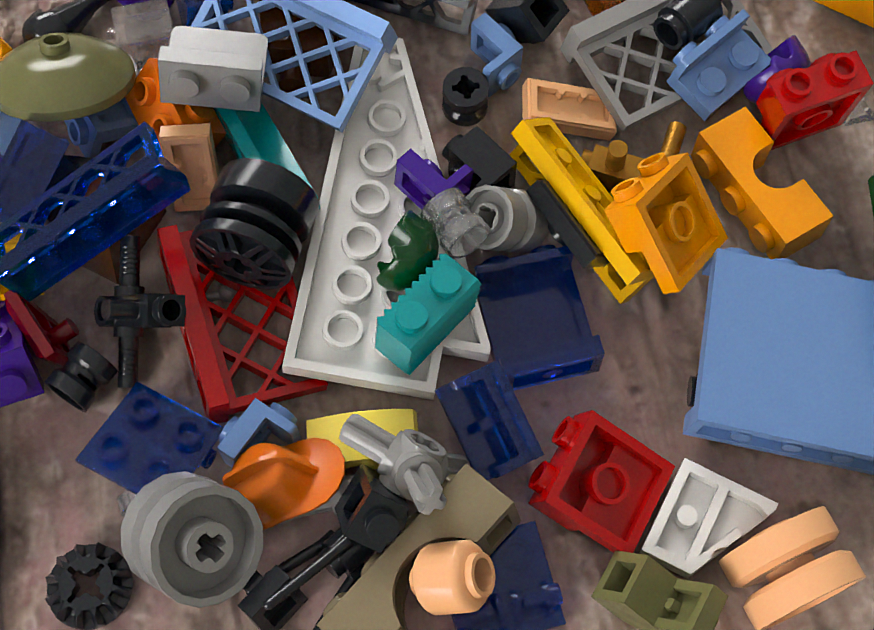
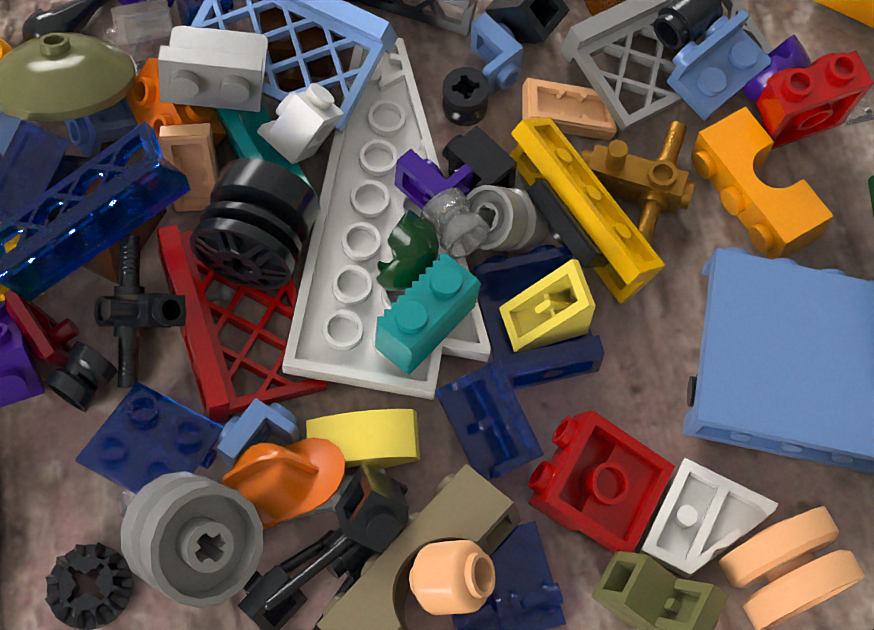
(302, 123): none -> white brick
(409, 463): light grey bush -> none
(550, 309): none -> light yellow slope
(667, 219): light orange plate -> none

